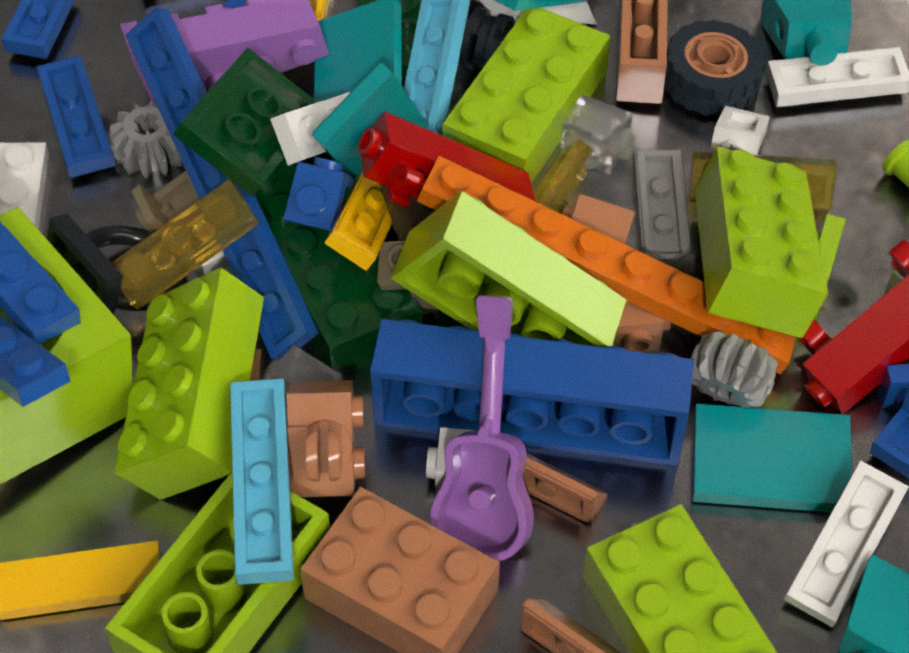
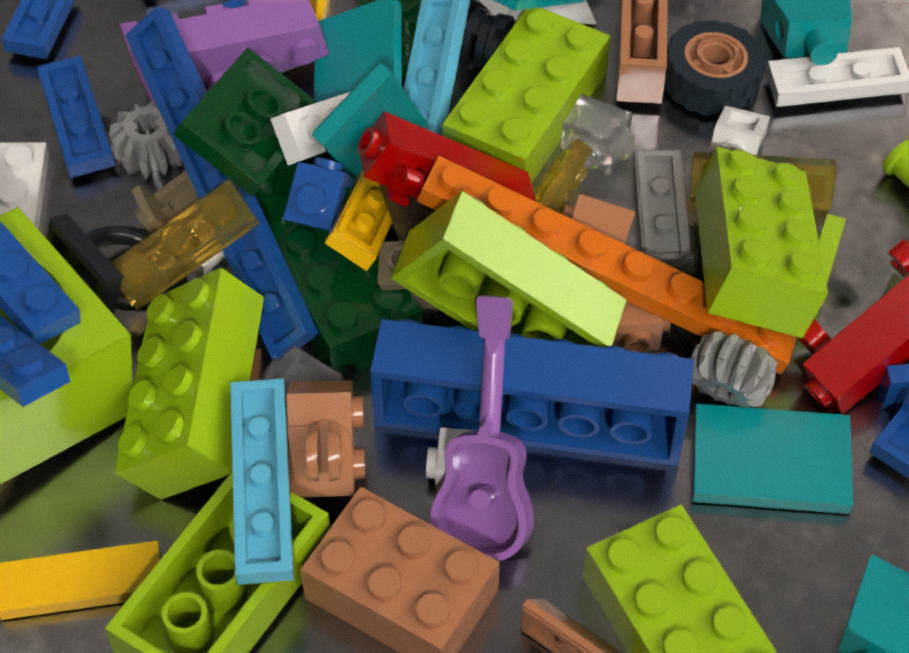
(562, 490): nougat slope -> none
(846, 544): white plate -> none

